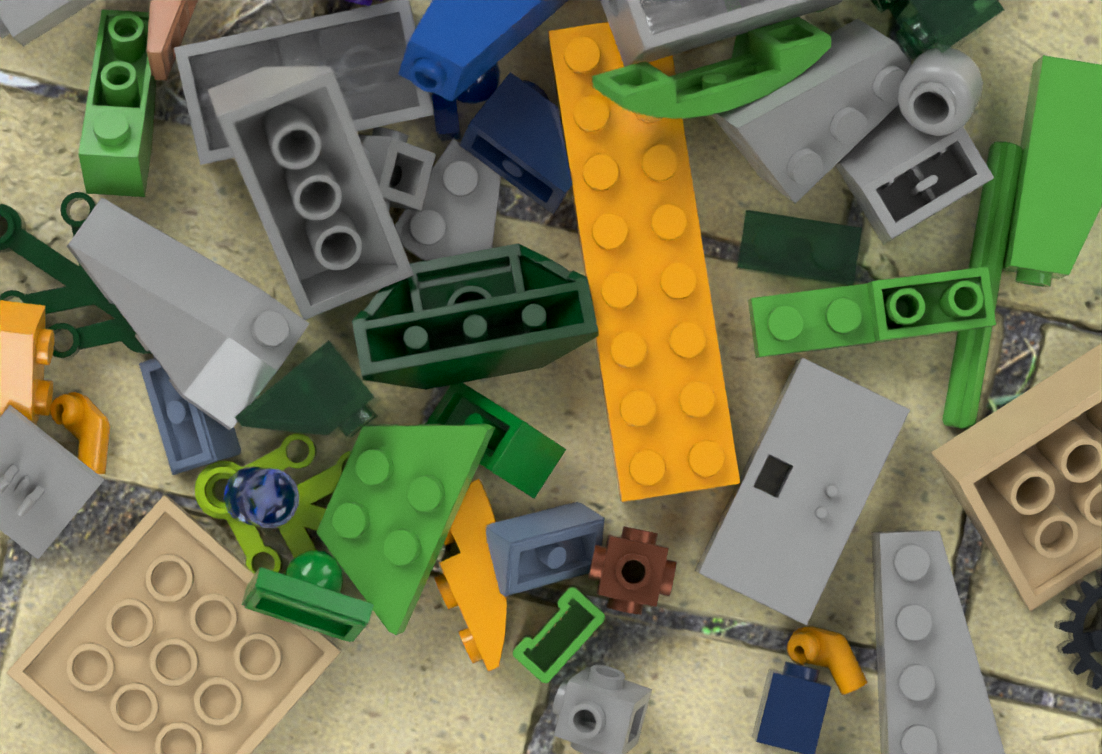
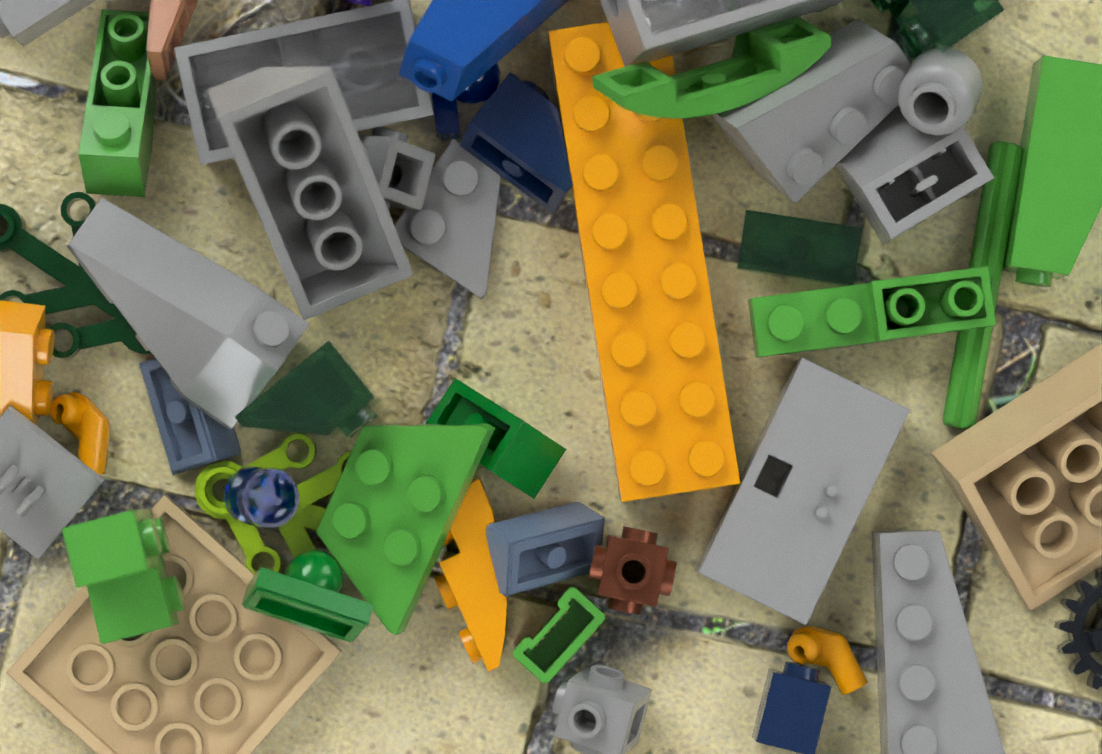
(125, 573): none -> bright green brick
(473, 319): dark green wedge -> none

